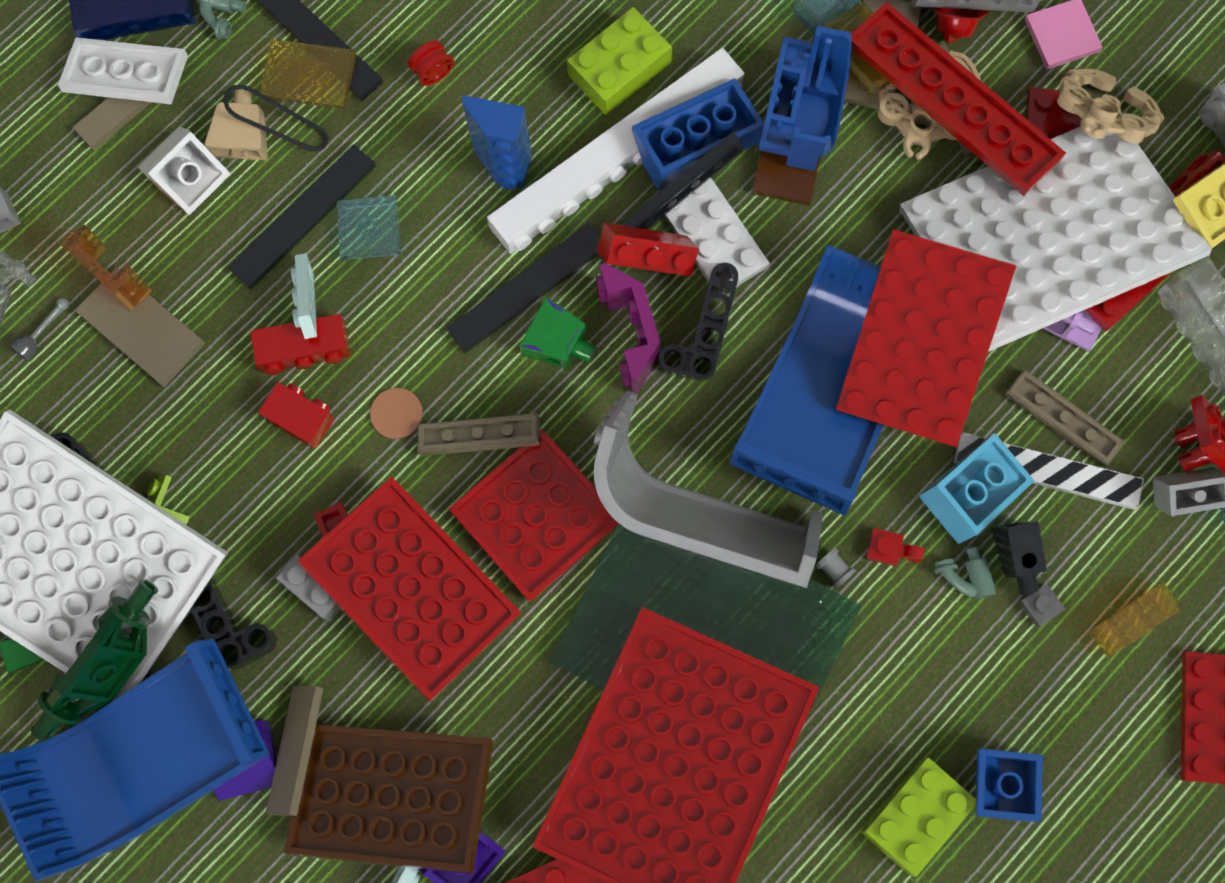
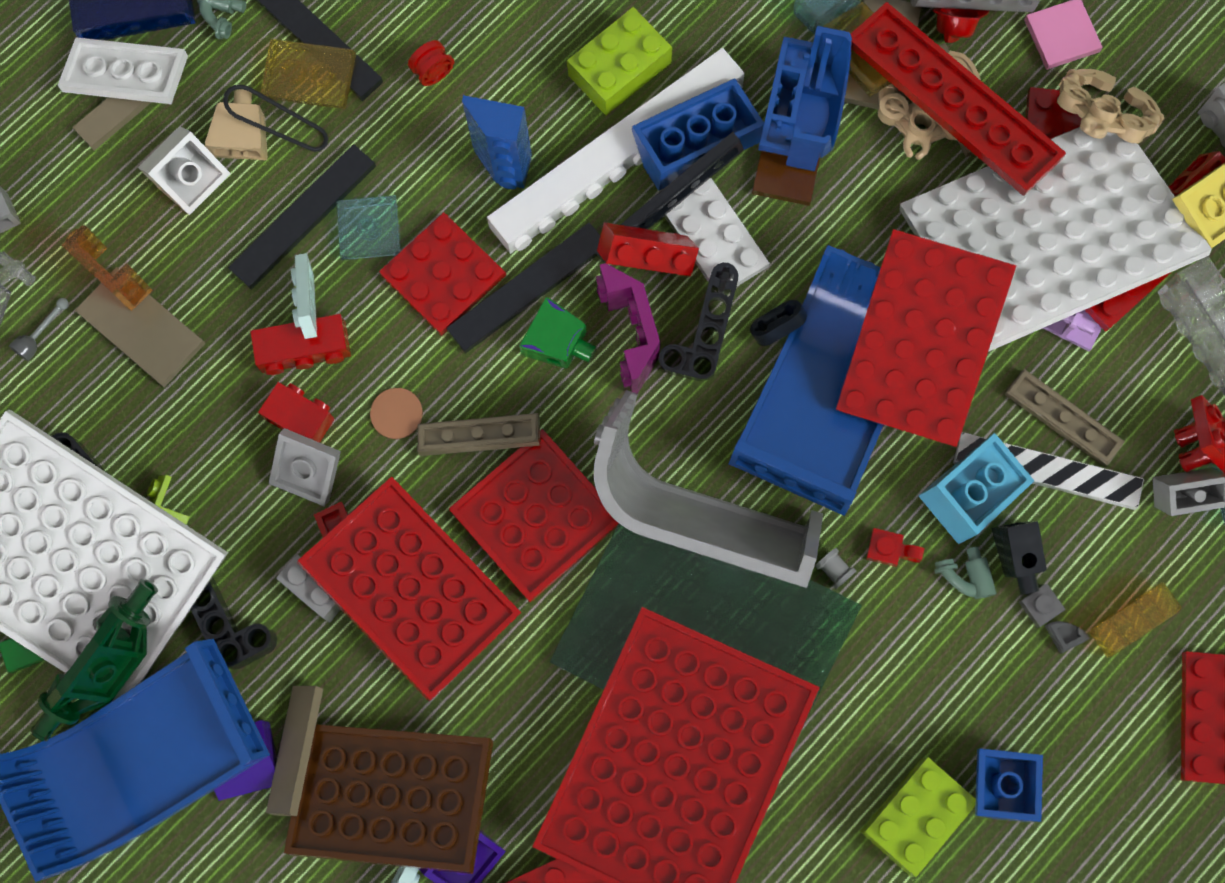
(304, 467): none -> light grey plate
(442, 273): none -> red plate
(778, 322): none -> black beam
(1066, 635): none -> dark grey tile

